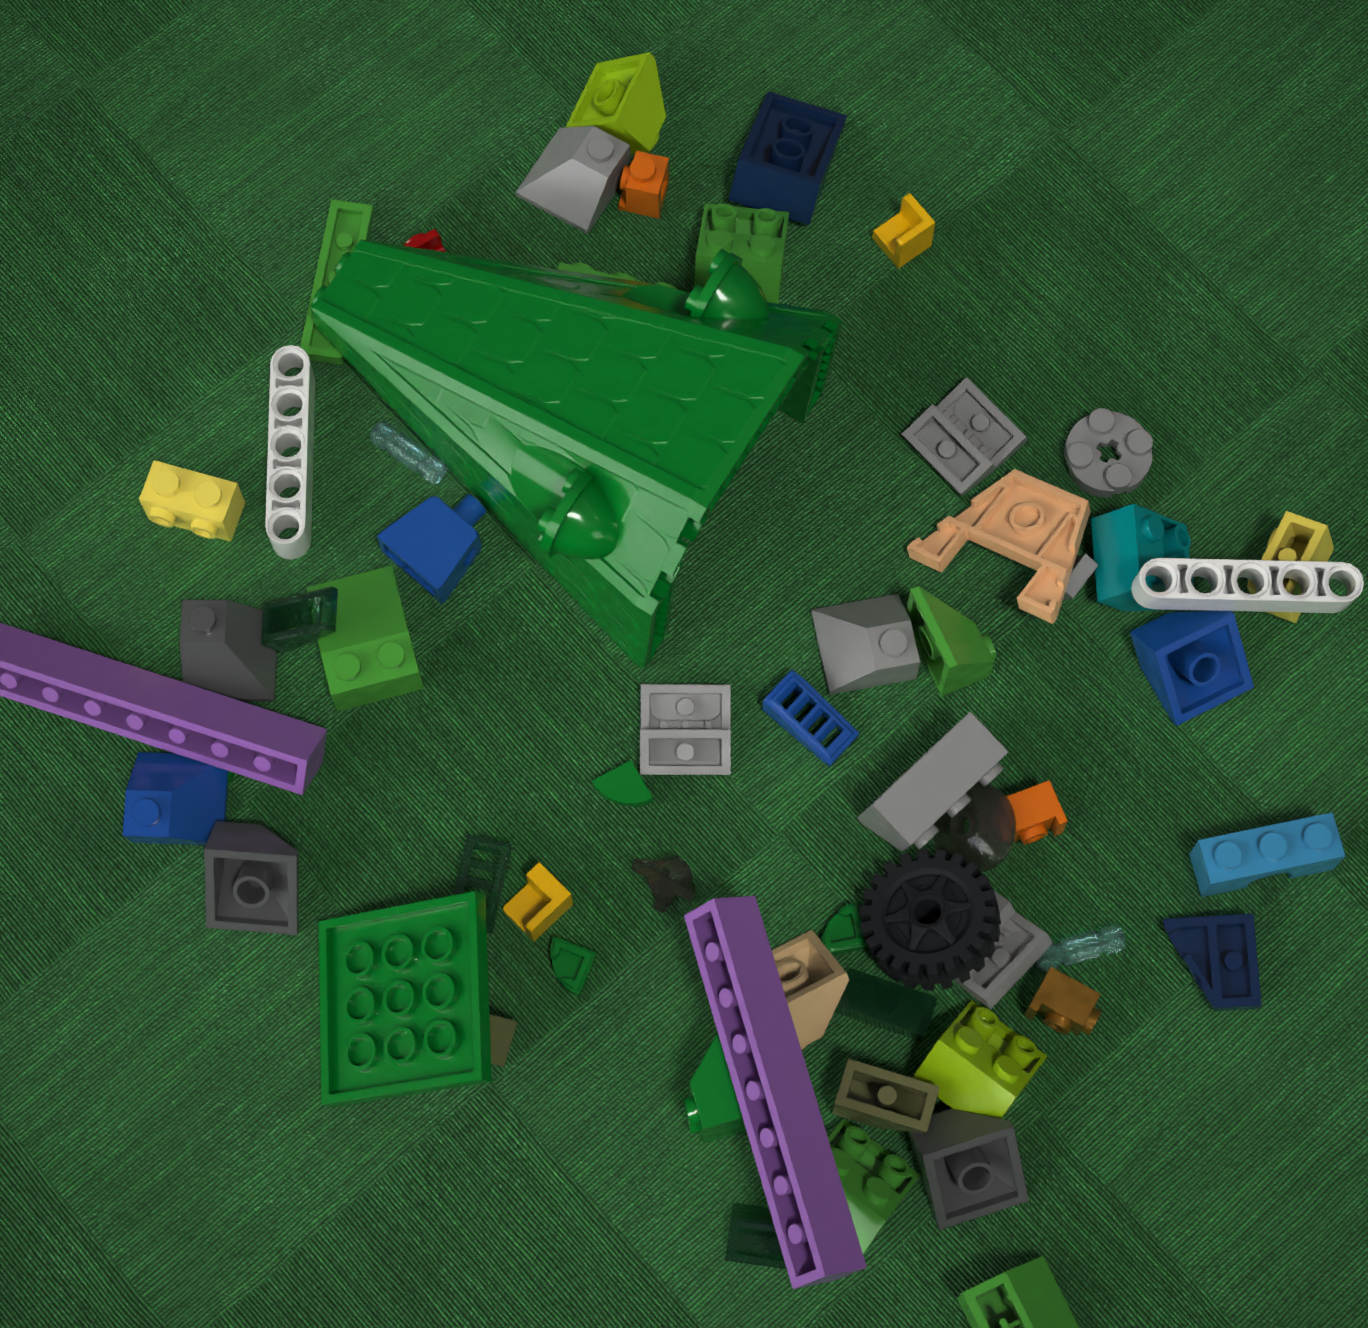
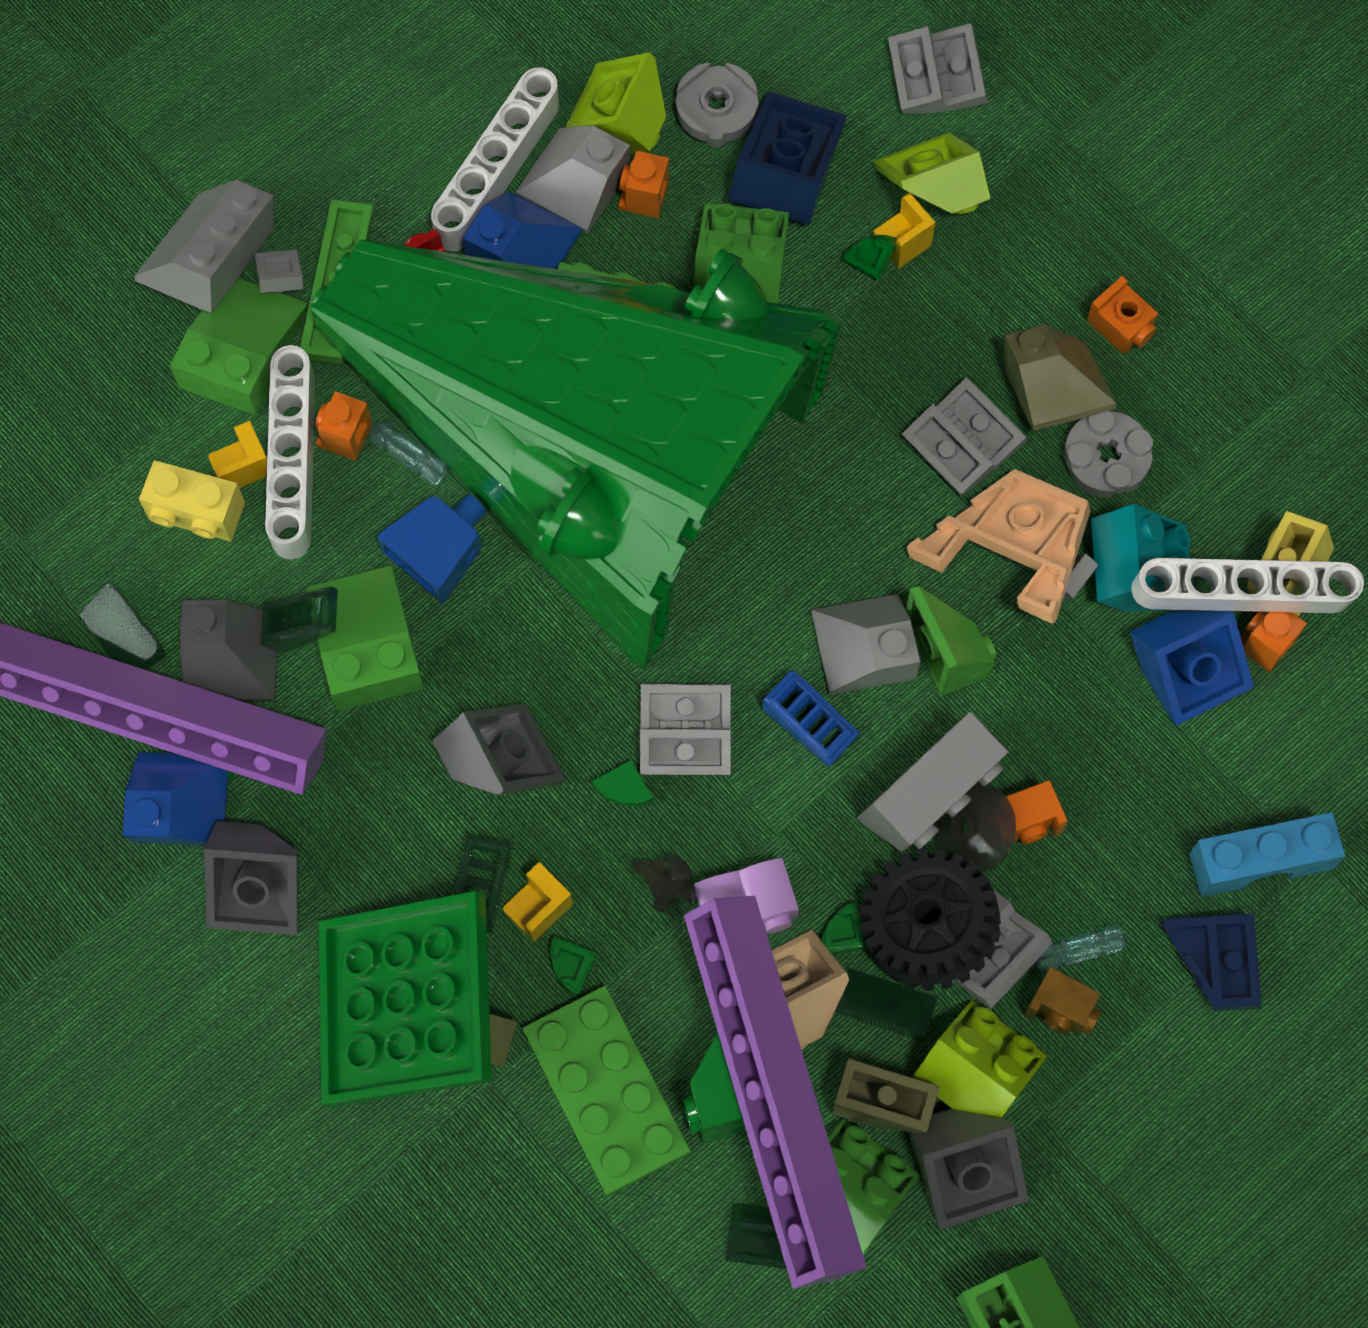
(121, 630): none -> clear green slope
(210, 244): none -> light grey slope
(231, 349): none -> bright green slope
(241, 461): none -> yellow panel
(278, 271): none -> light grey plate
(343, 425): none -> orange brick
(498, 751): none -> dark grey slope
(500, 141): none -> white beam
(520, 233): none -> blue slope
(606, 1091): none -> bright green plate
(710, 124): none -> light grey plate
(766, 882): none -> lavender brick
(872, 254): none -> green tile
(938, 70): none -> light grey slope
(940, 172): none -> lime slope
(1054, 377): none -> olive slope
(1117, 328): none -> orange brick
(1271, 636): none -> orange brick

